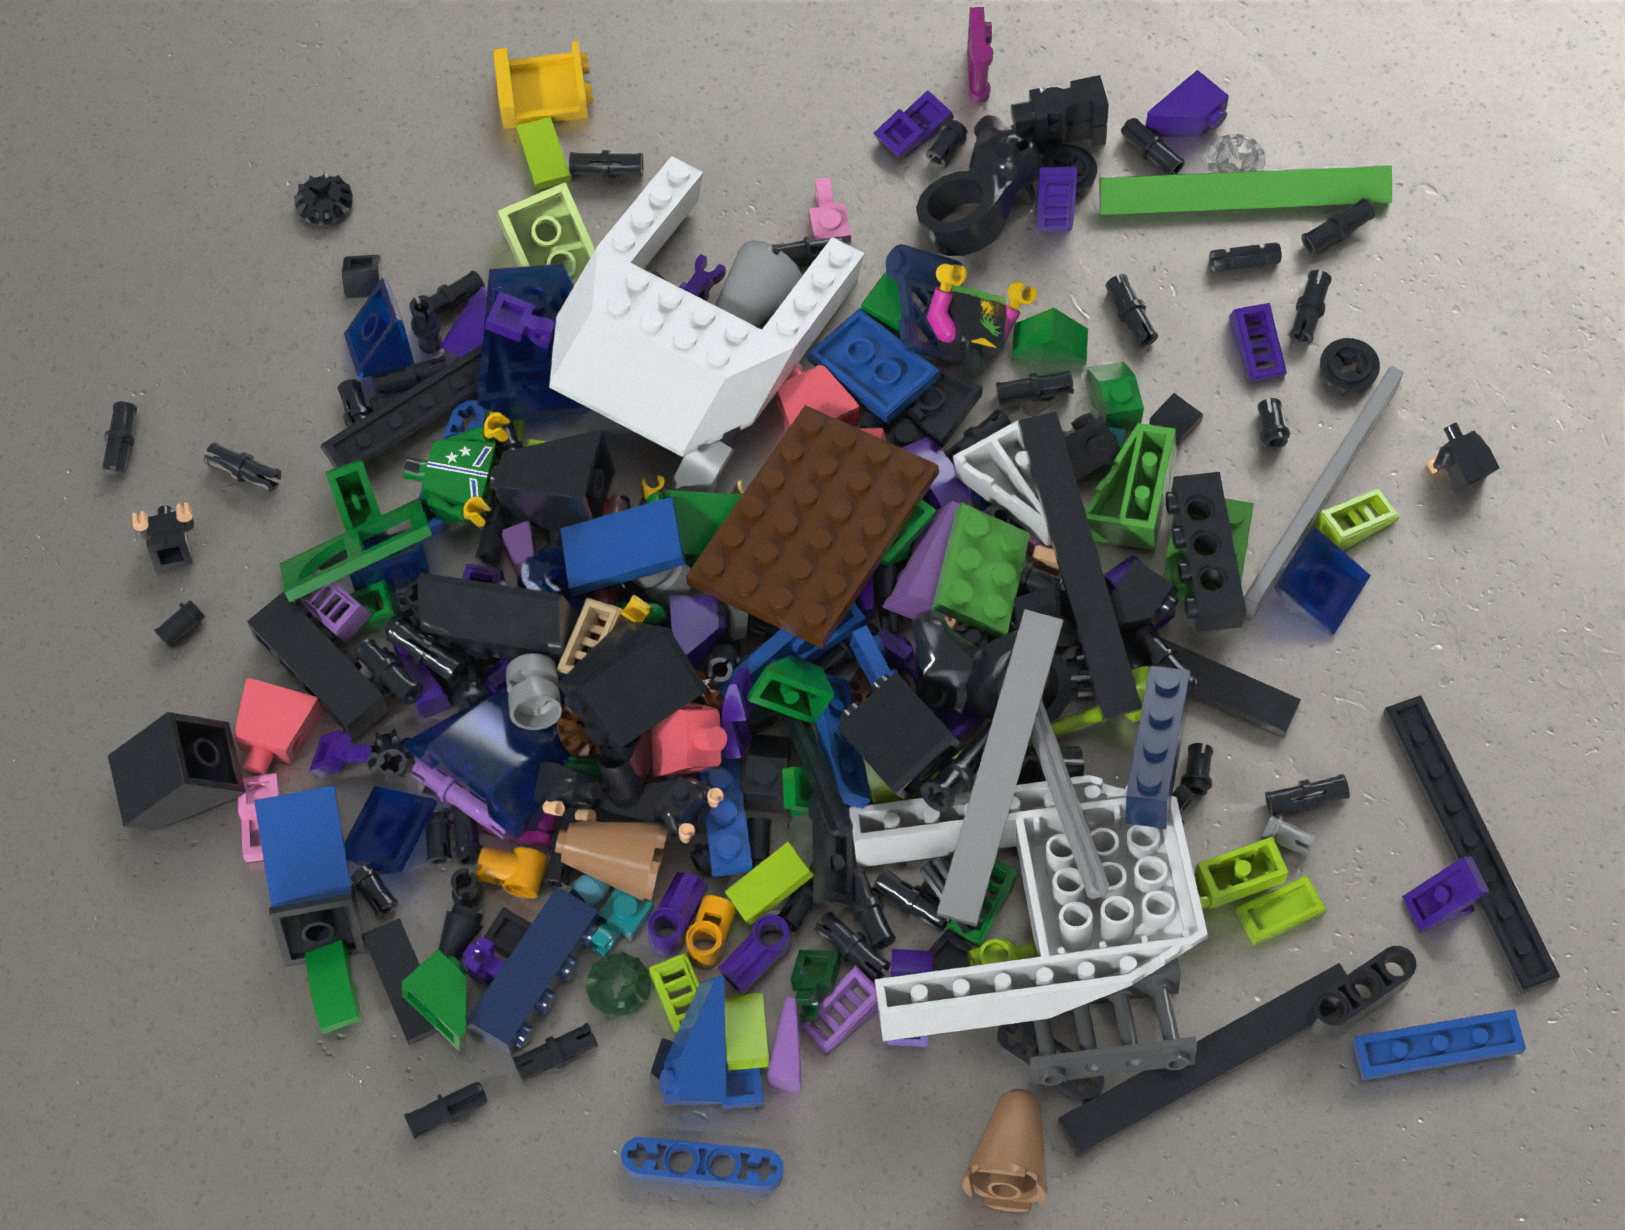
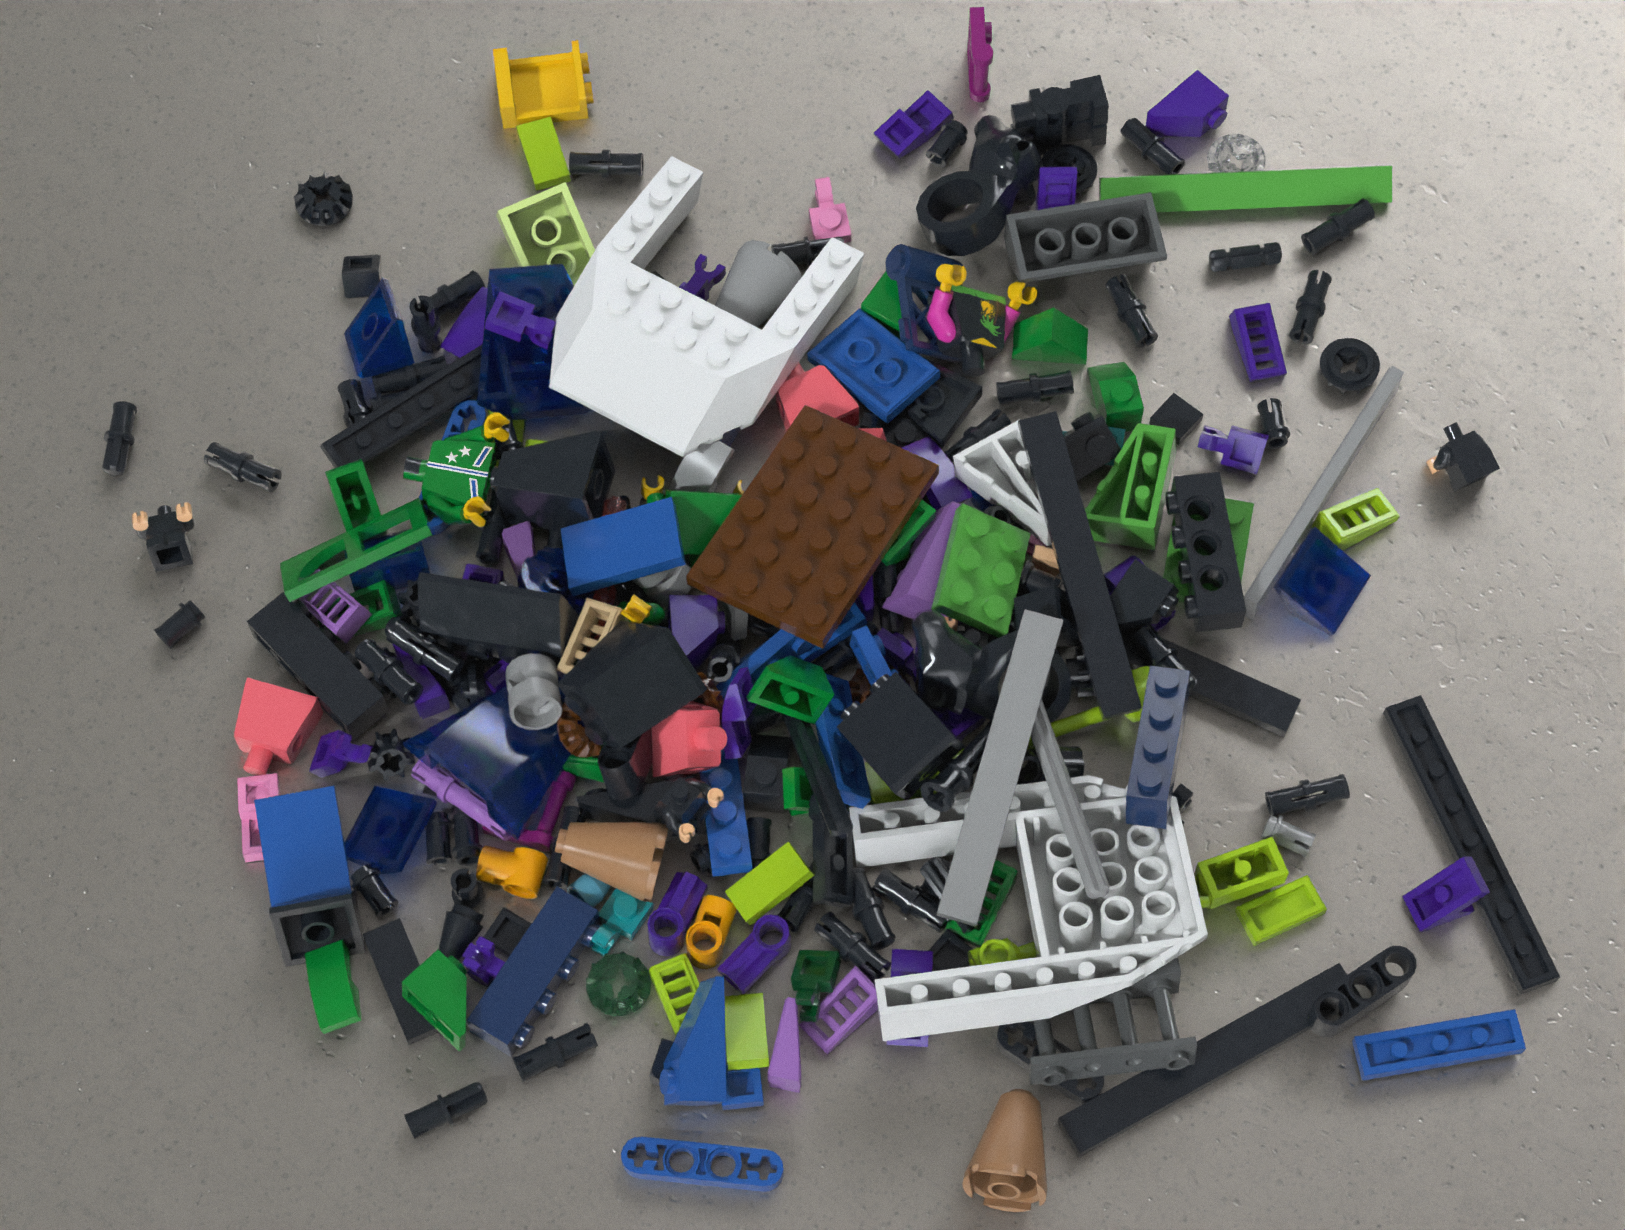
(175, 770): black slope -> none
(565, 786): black piece -> none
(1084, 238): none -> dark grey slope
(1198, 769): black pin -> none
(1240, 449): none -> dark purple plate

